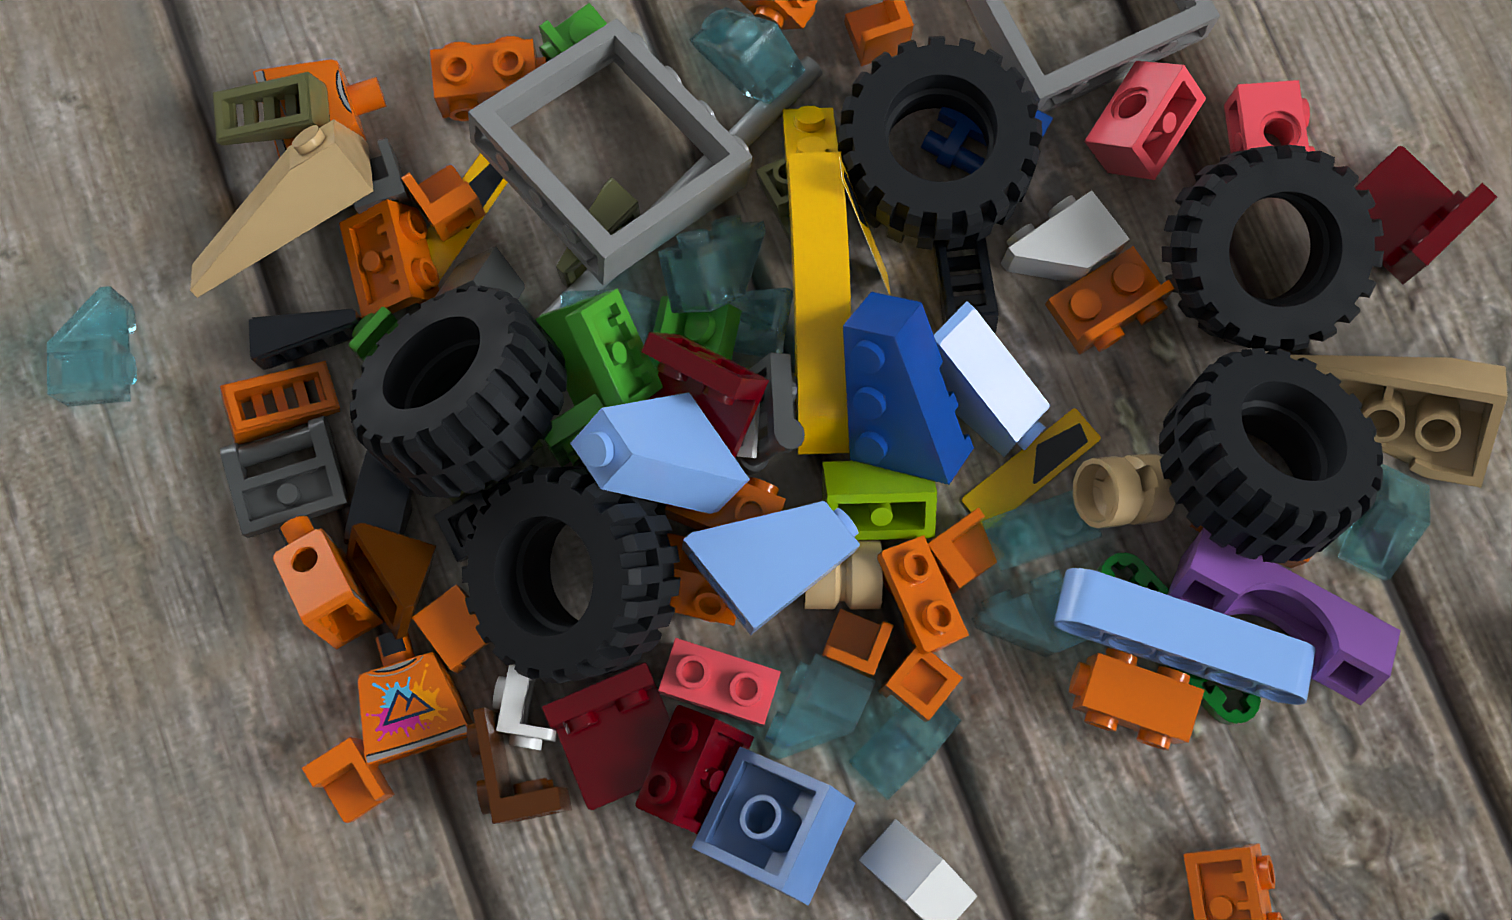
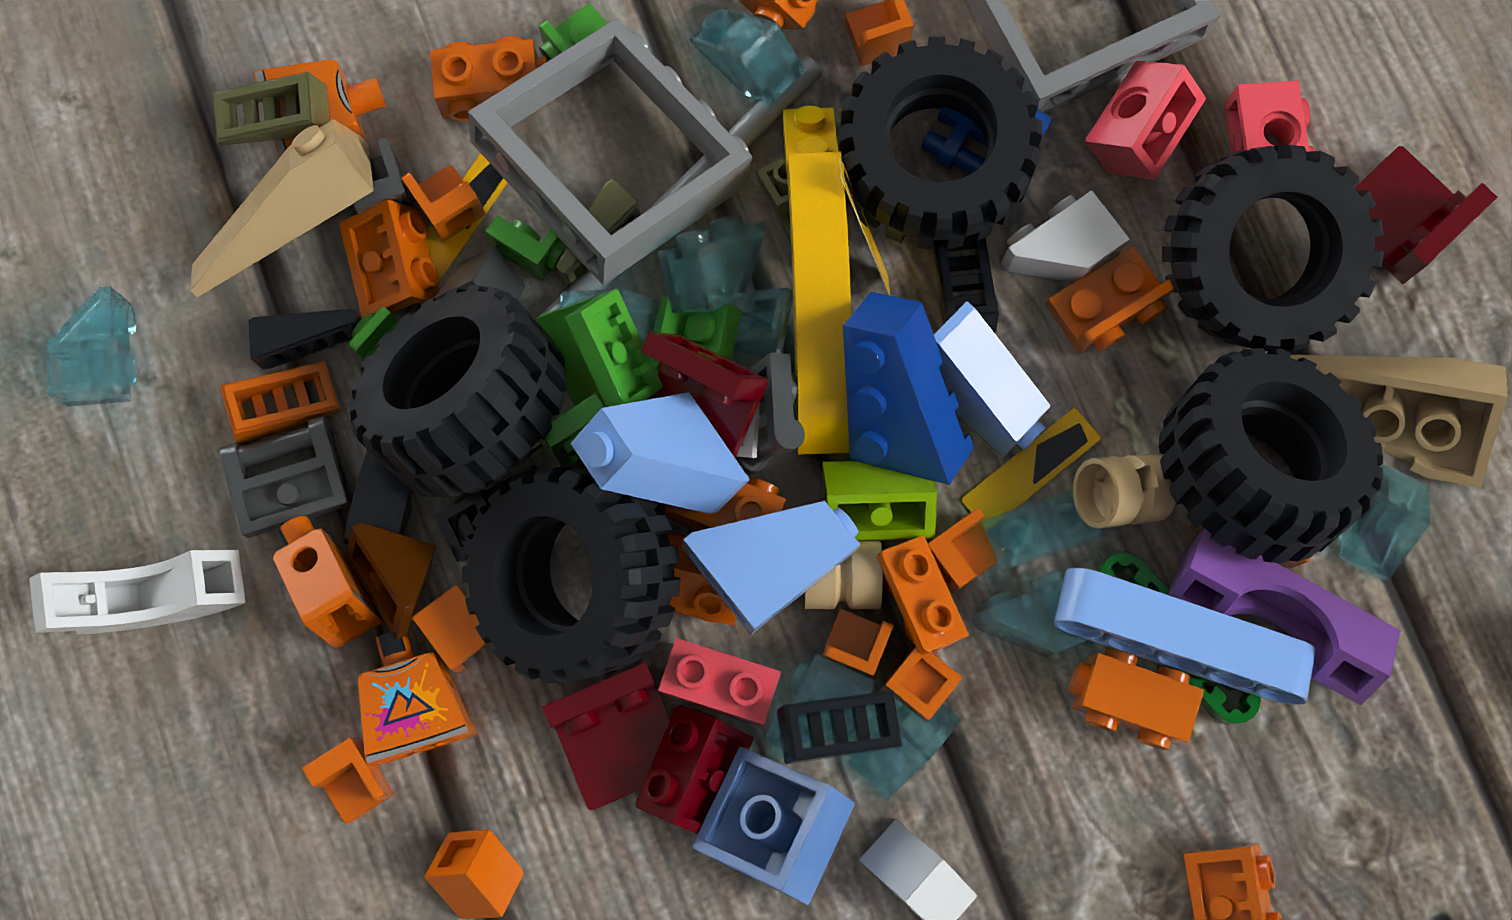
(138, 597): none -> white arch
(474, 874): none -> orange panel
(495, 792): reddish brown bracket -> none
(514, 699): white bracket -> none
(522, 246): none -> bright green bracket
(790, 730): none -> black slope

